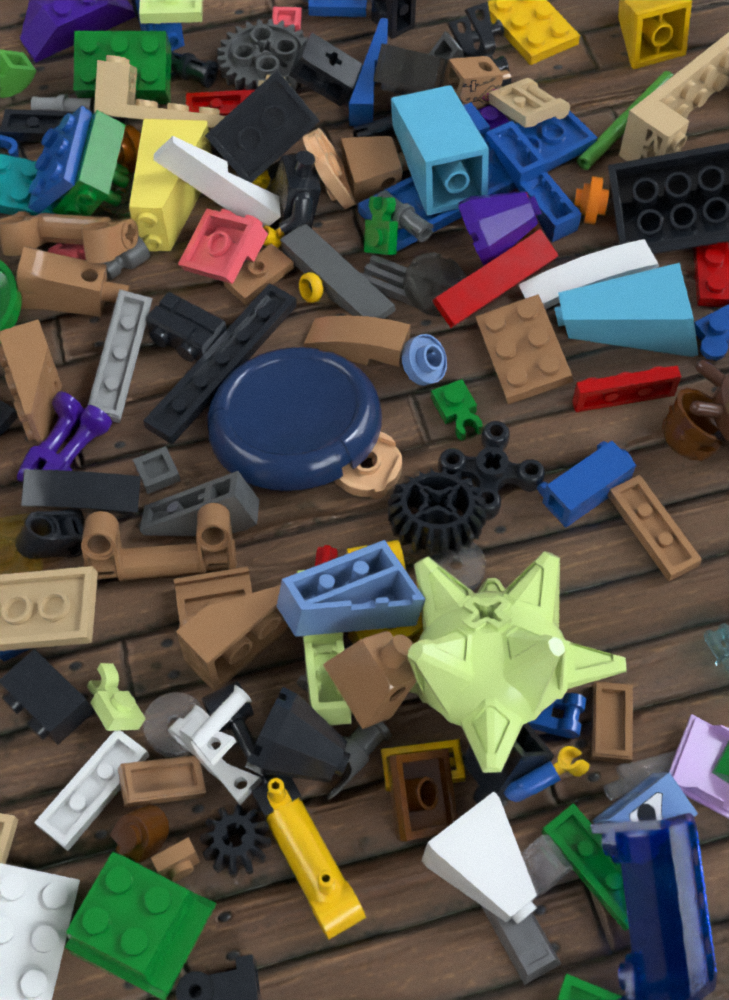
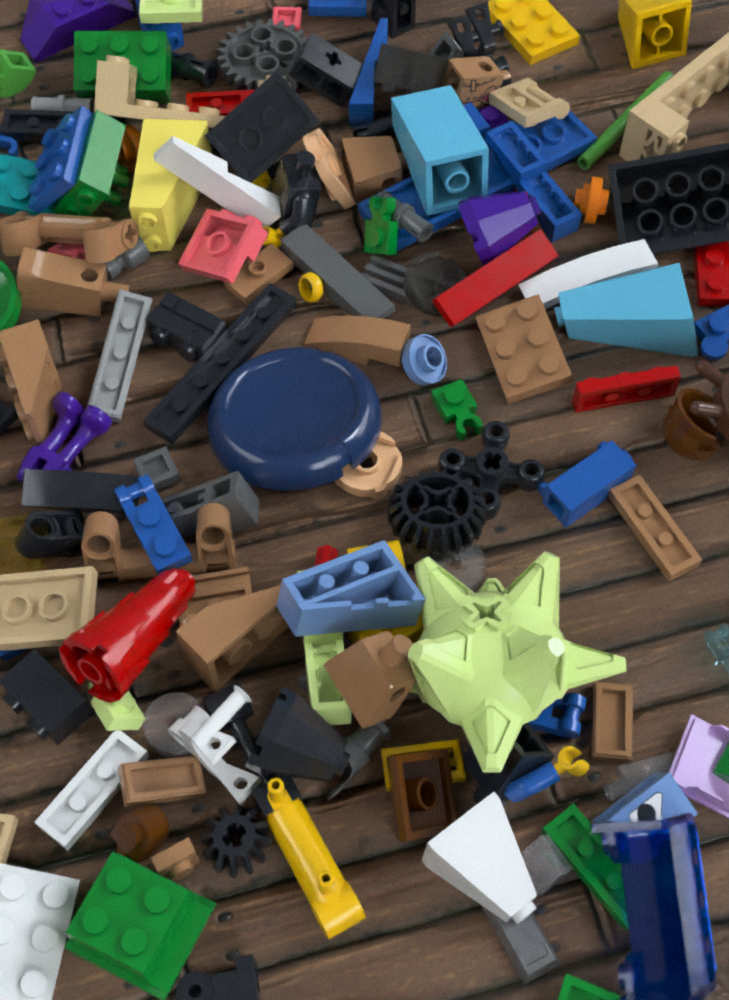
(119, 642): none -> red cone
(153, 526): none -> blue plate

